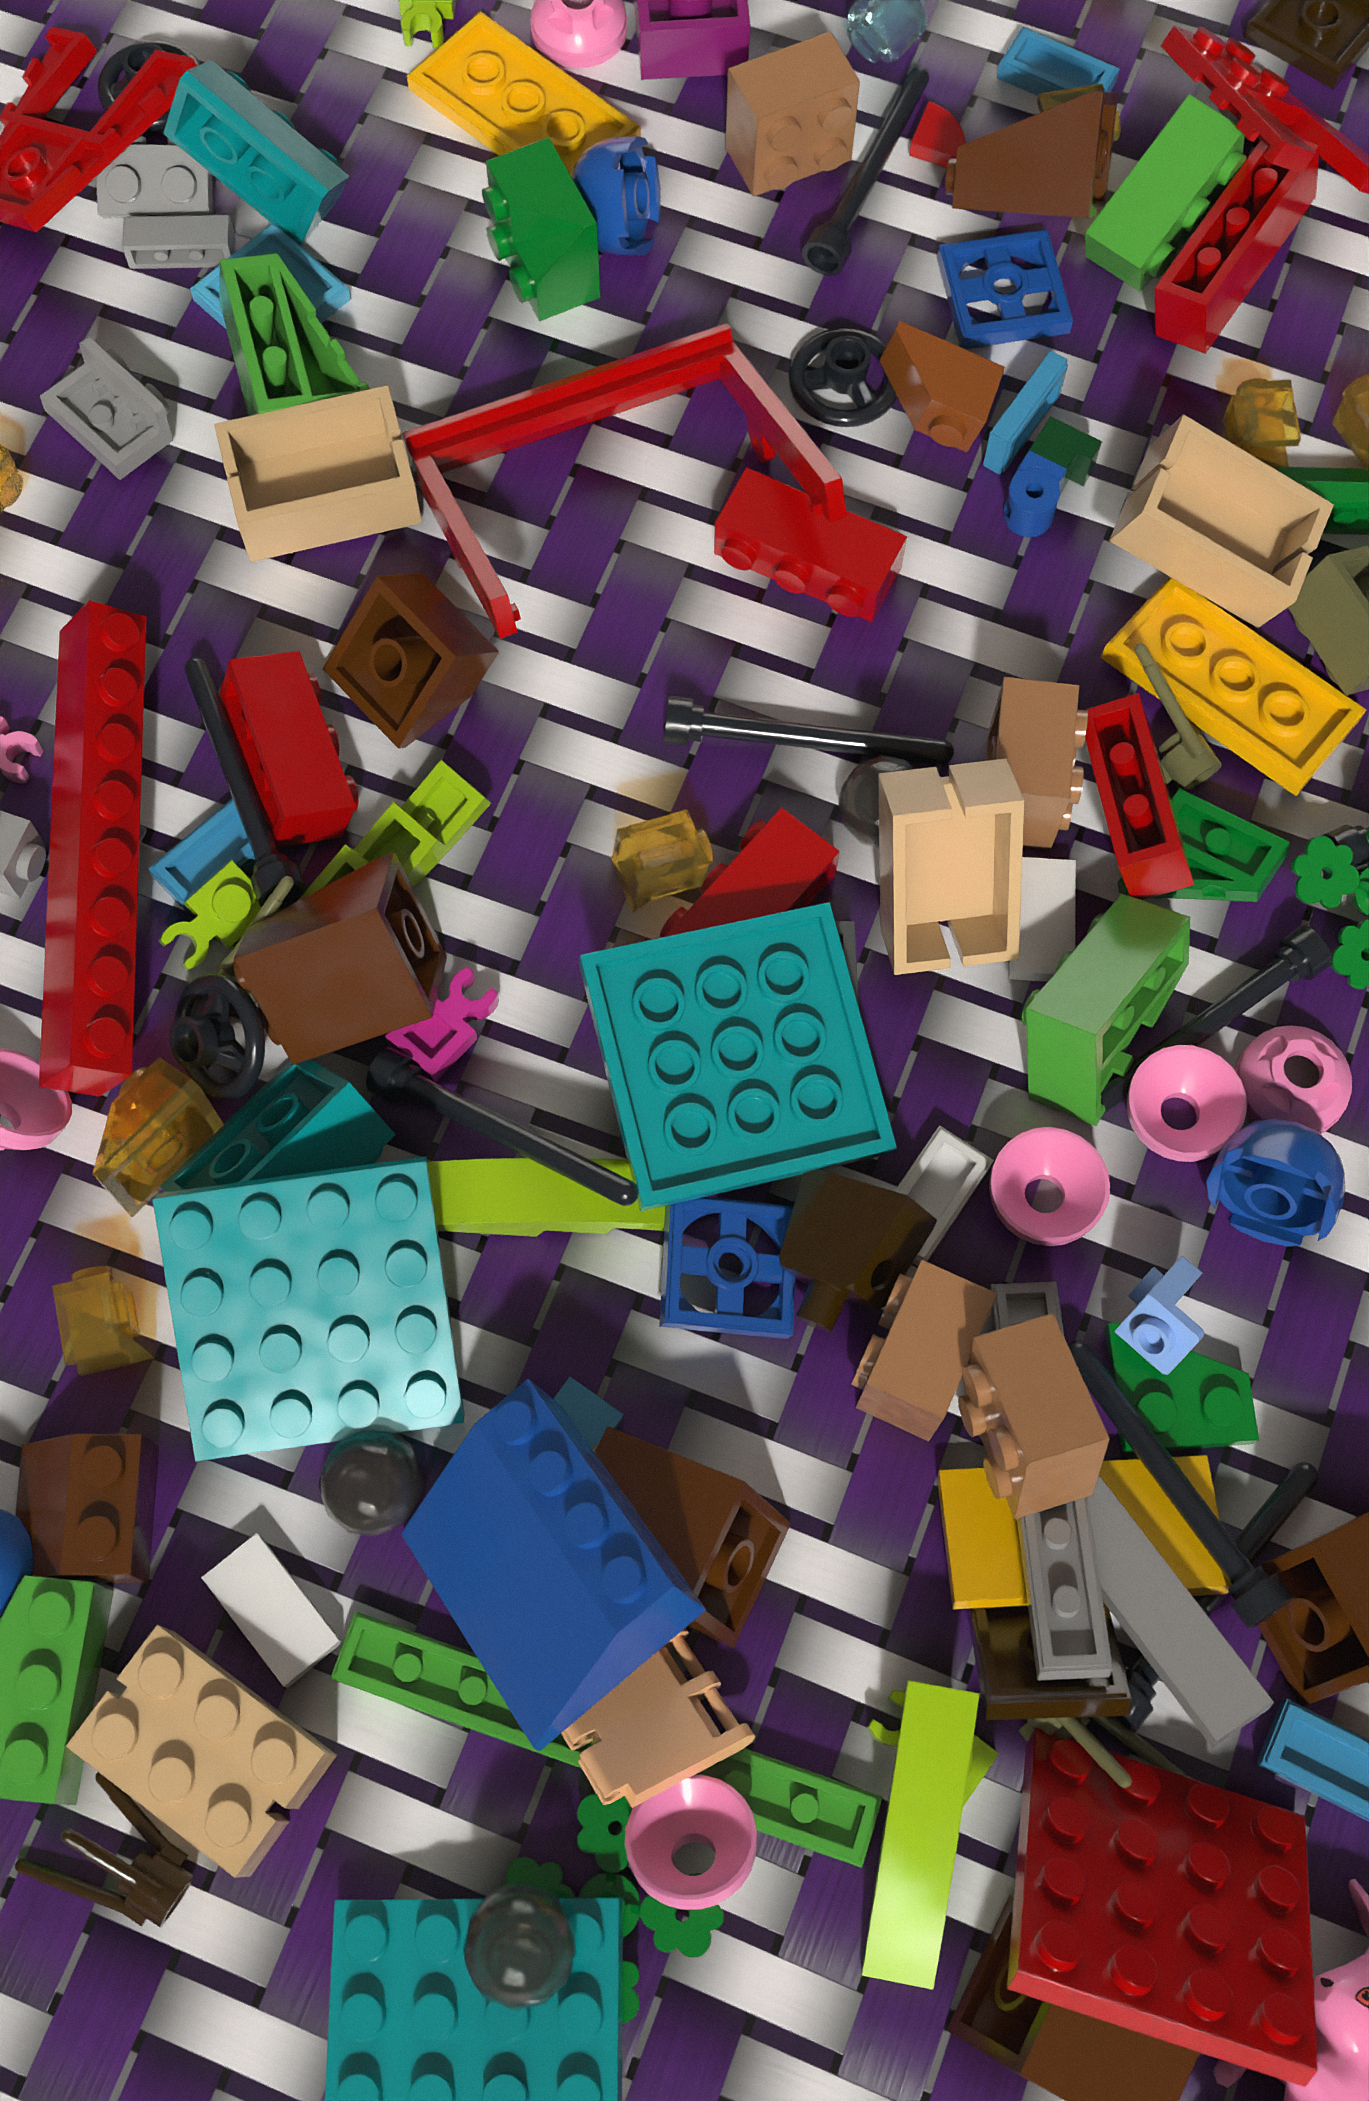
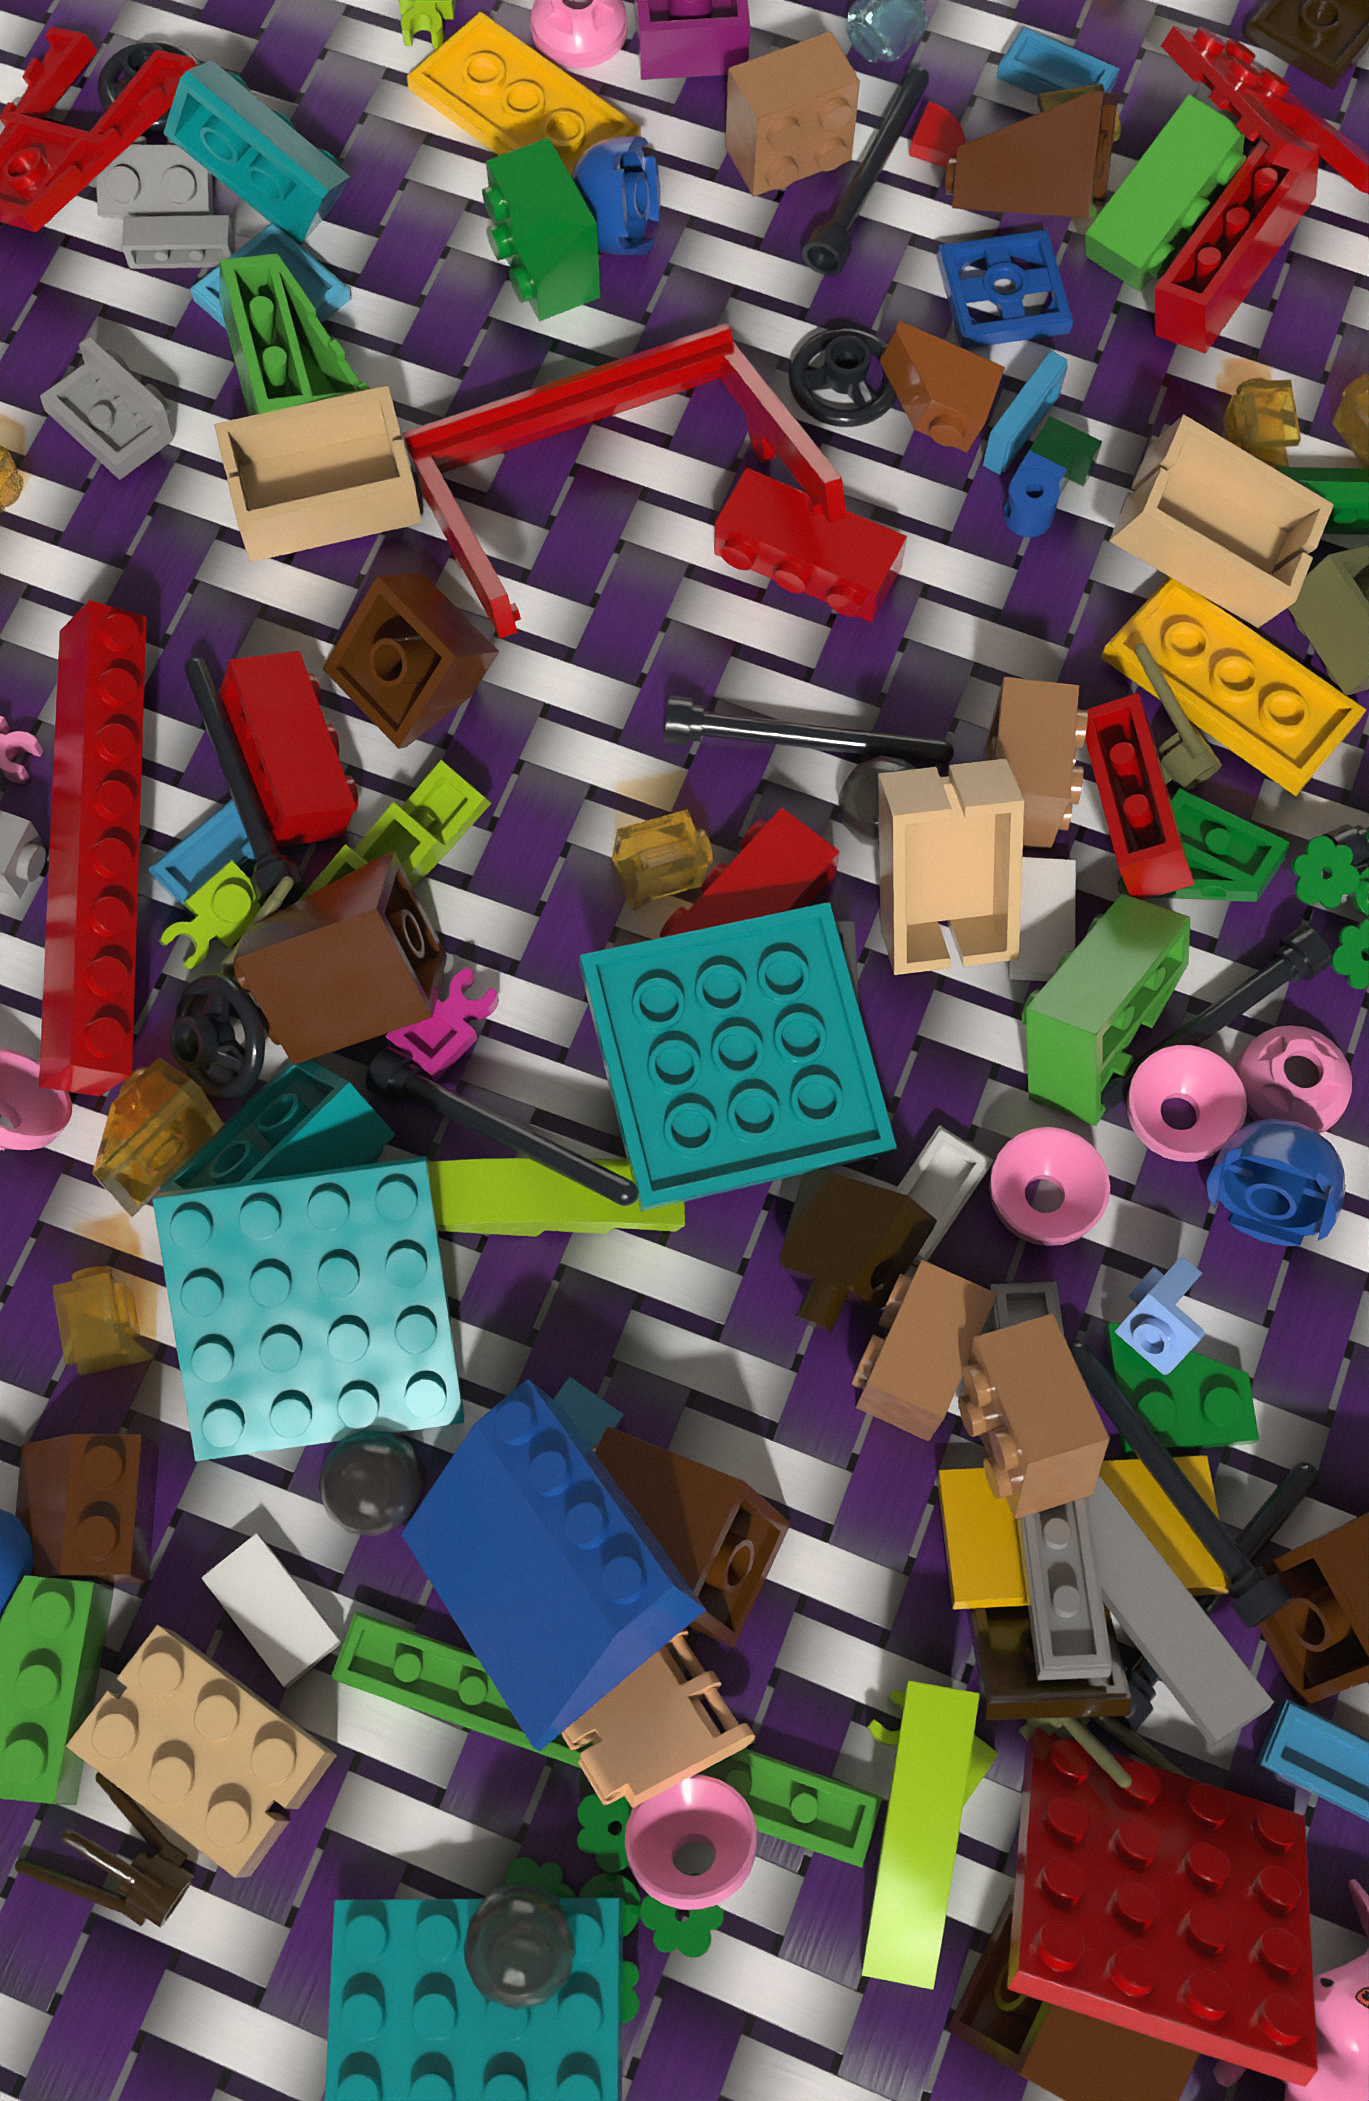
(678, 1313): blue piece -> none

